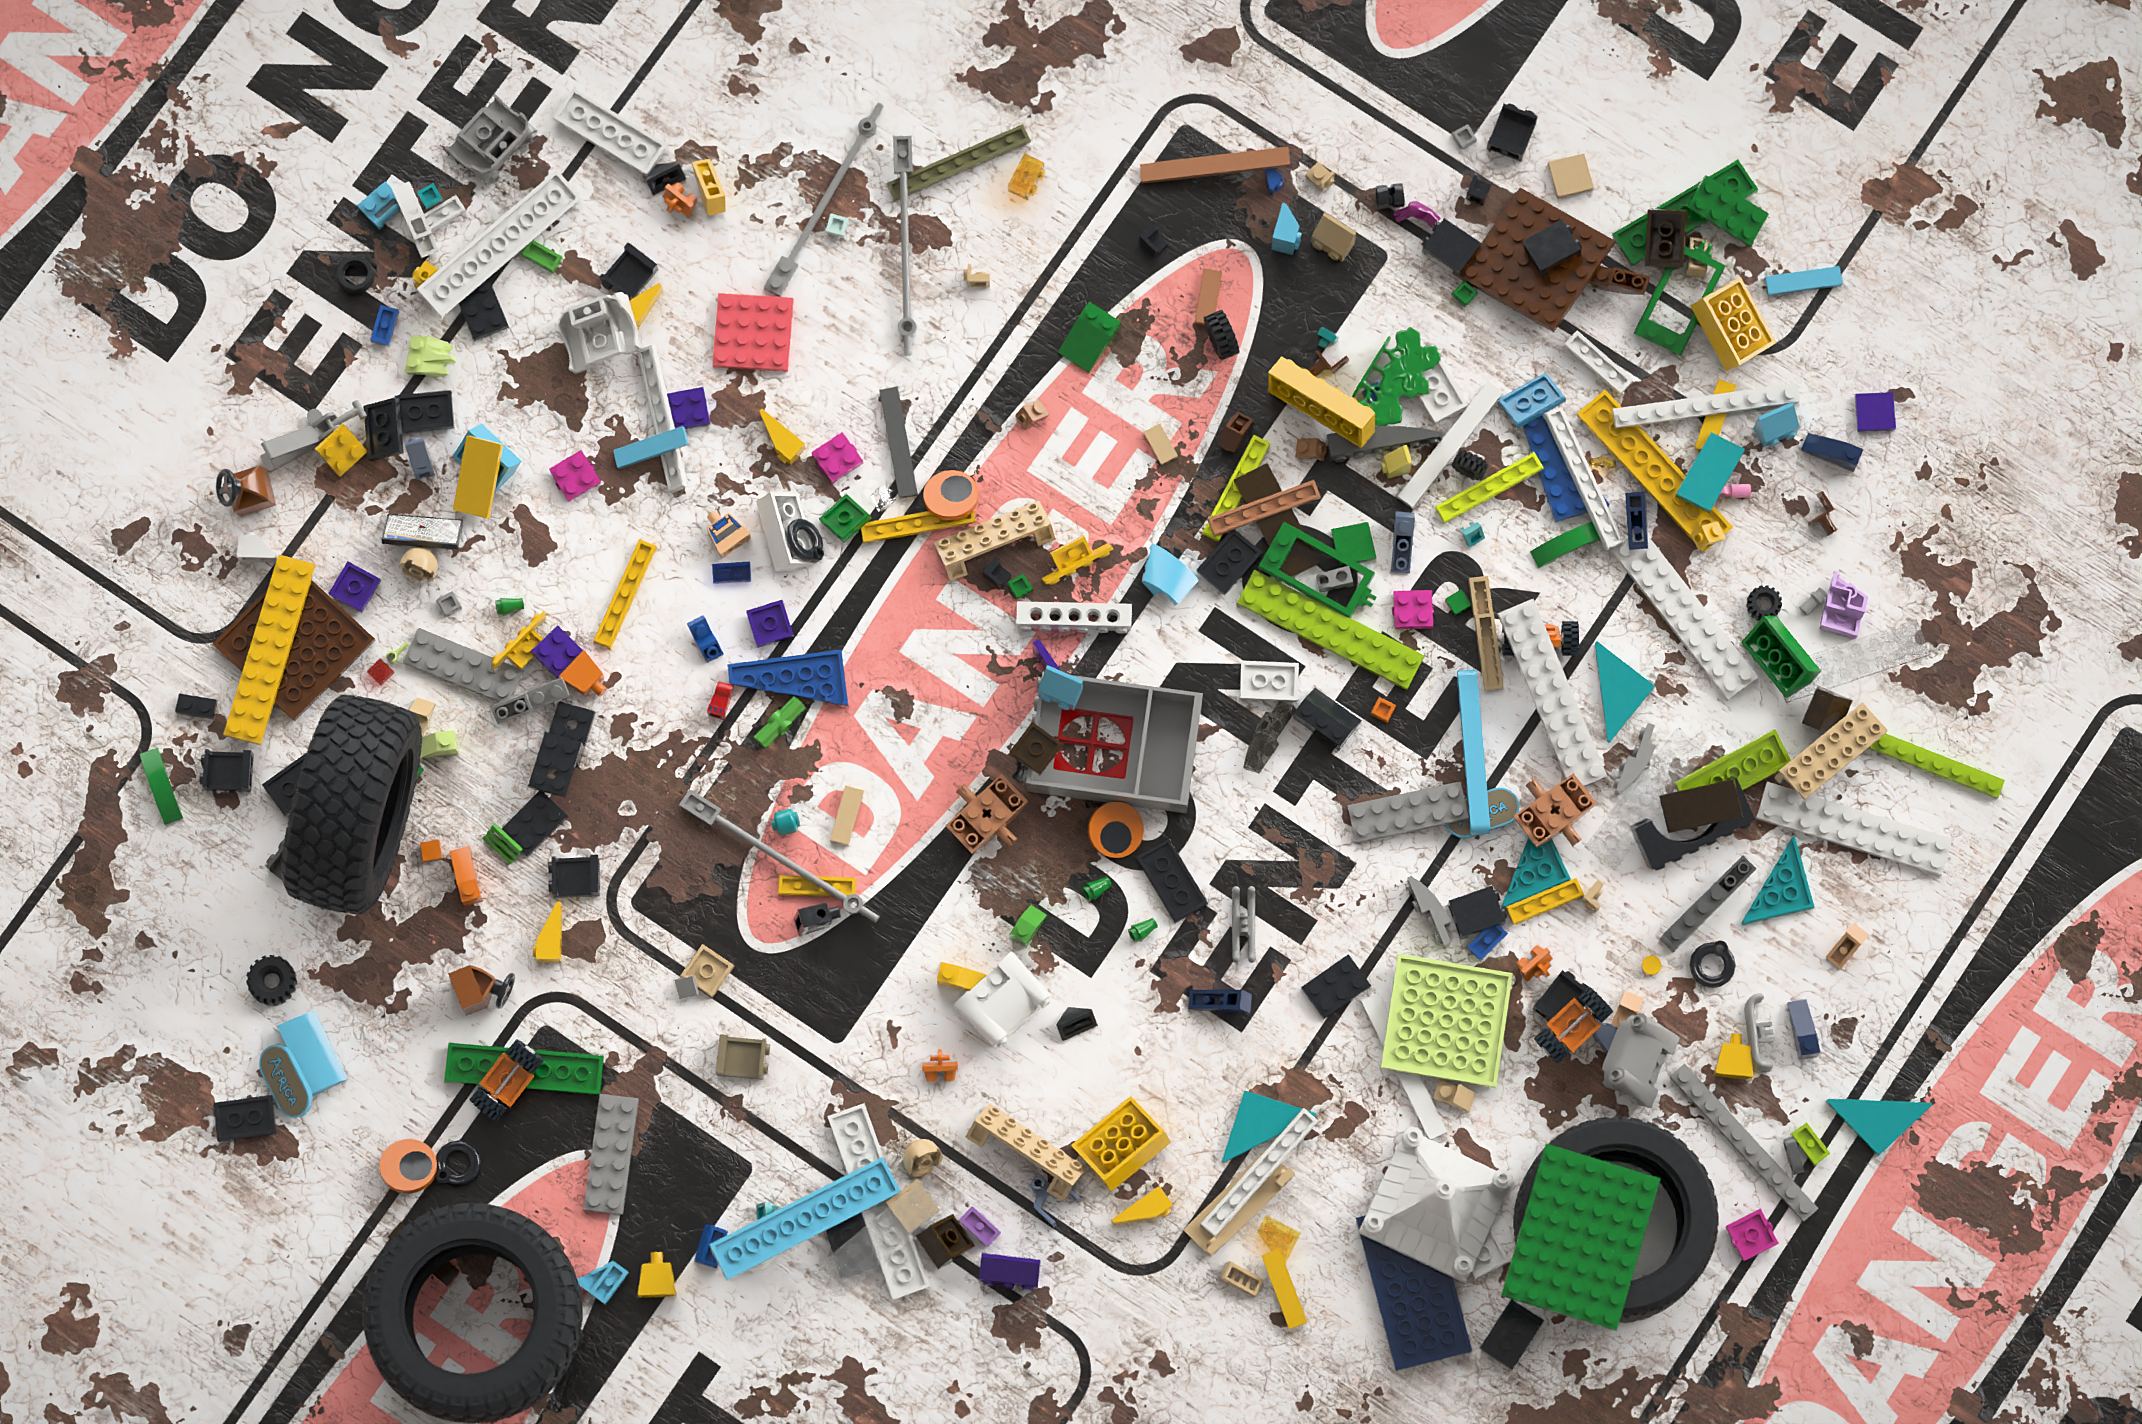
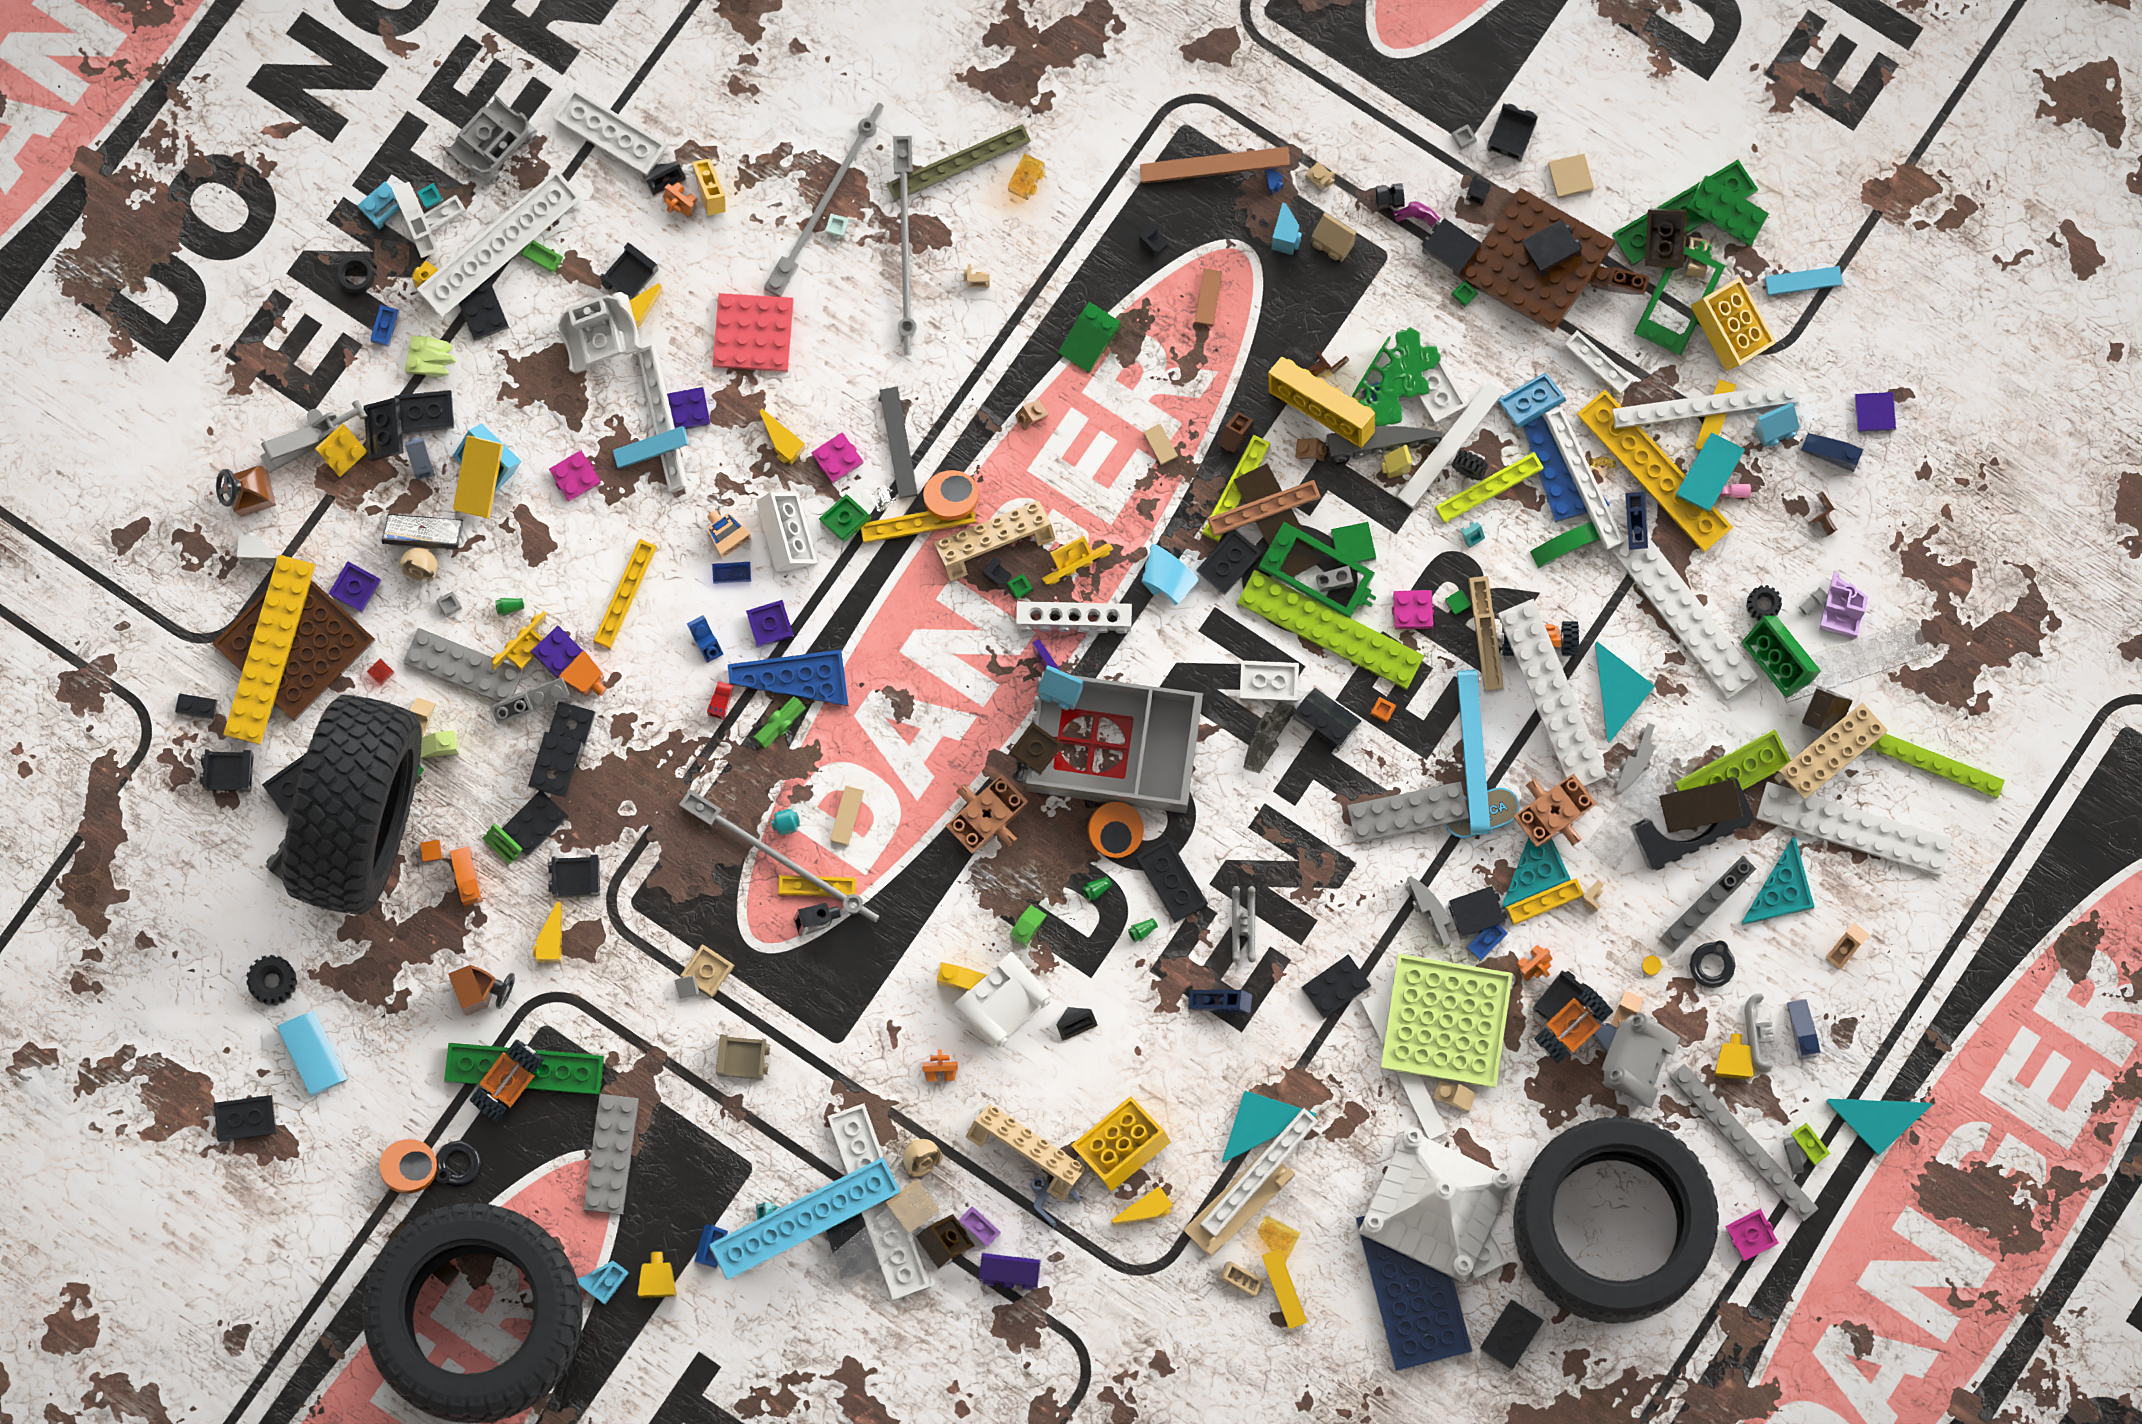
(161, 786): green slope -> none
(285, 1081): dark tan tile -> none
(398, 651): yellowish green hand -> none
(814, 554): black piece -> none
(1221, 335): black tyre -> none
(1327, 336): teal tile -> none
(1402, 542): sand blue slope -> none
(1580, 1237): green plate -> none
(1708, 535): yellow bracket -> none

